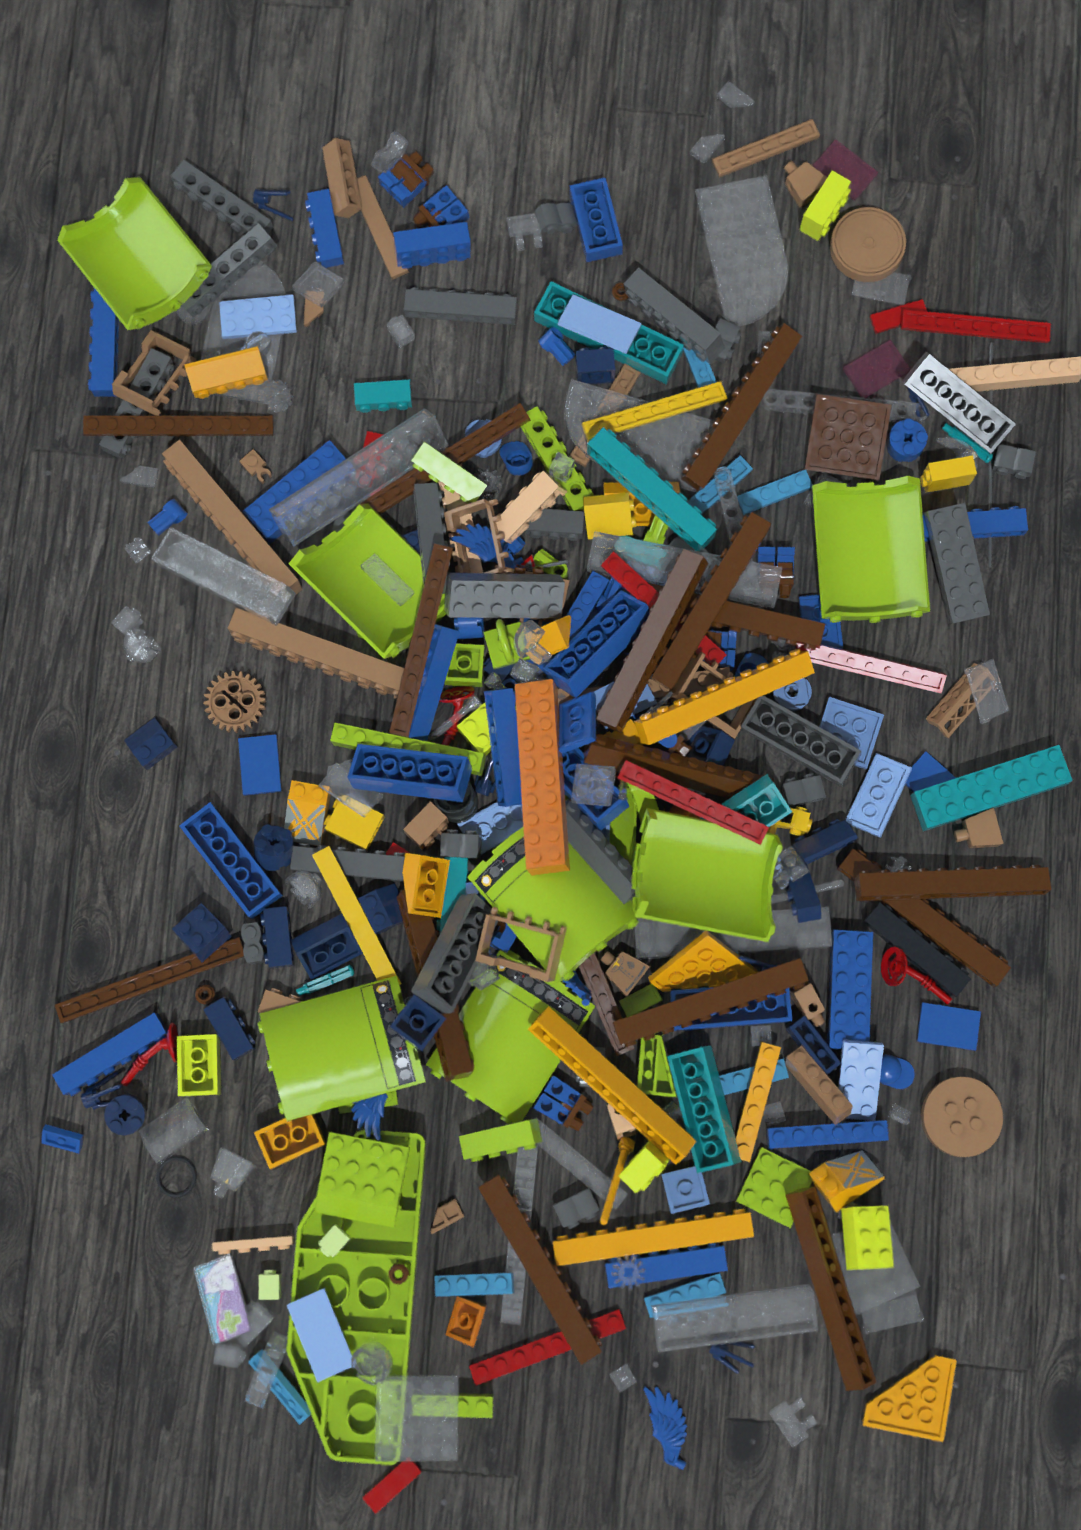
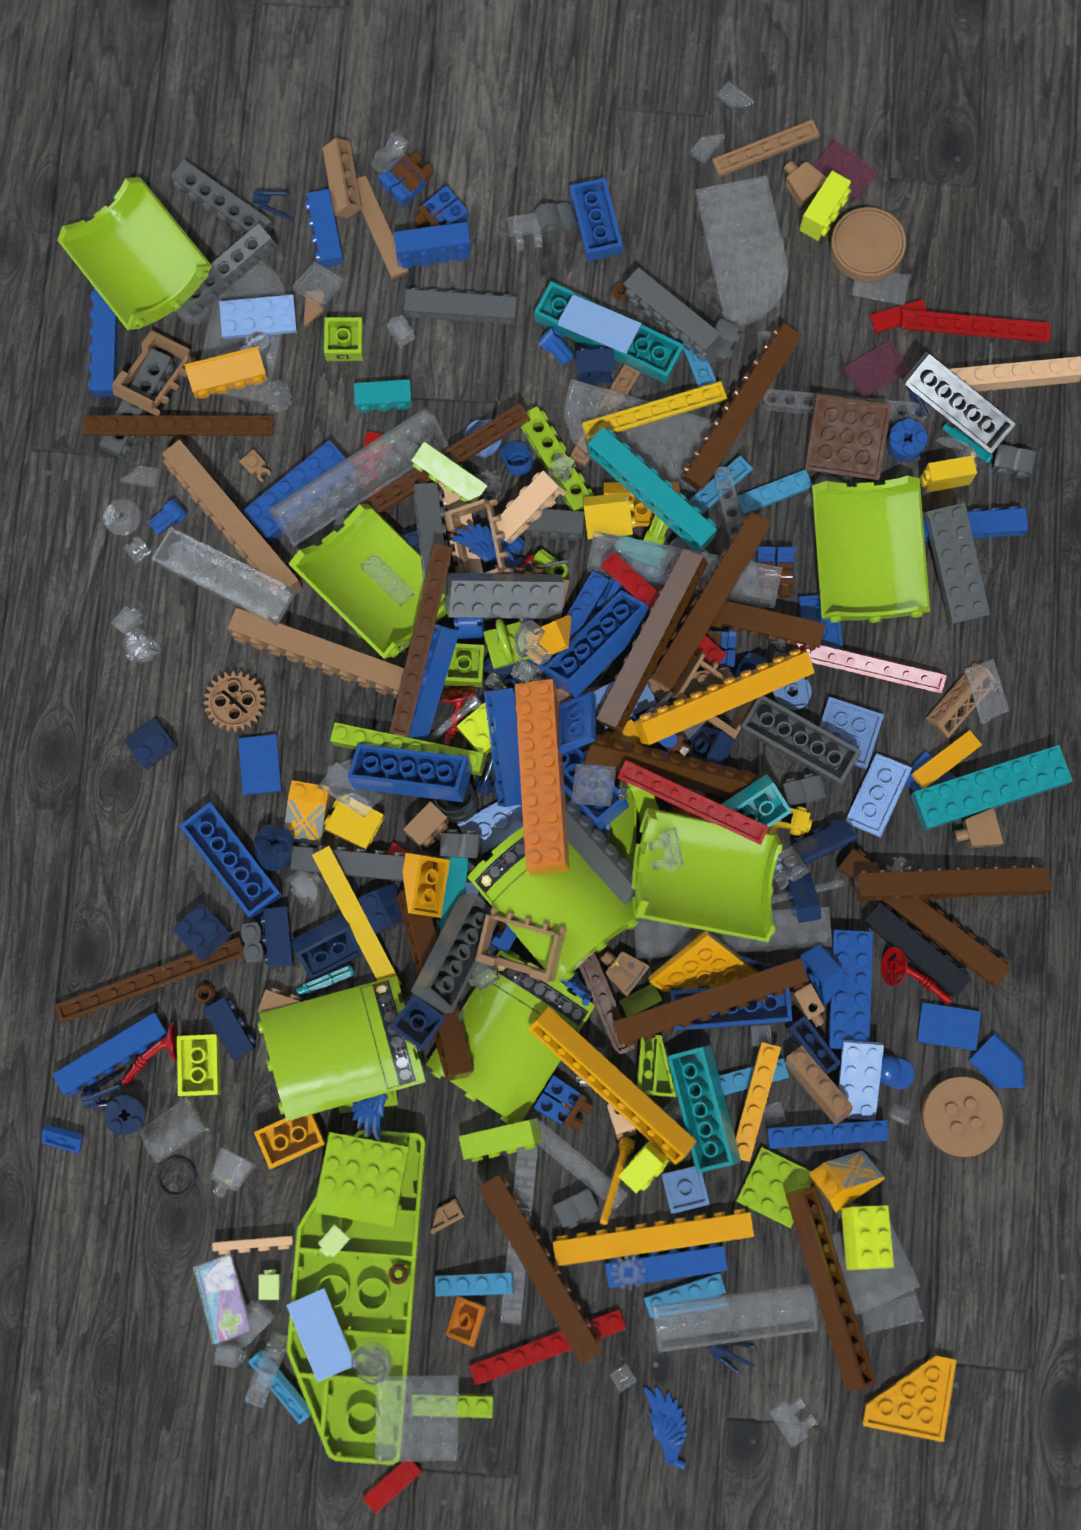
(126, 524): none -> clear dish
(344, 339): none -> lime brick
(671, 849): none -> clear plate
(822, 972): none -> blue slope
(946, 759): none -> light orange tile
(999, 1063): none -> blue tile

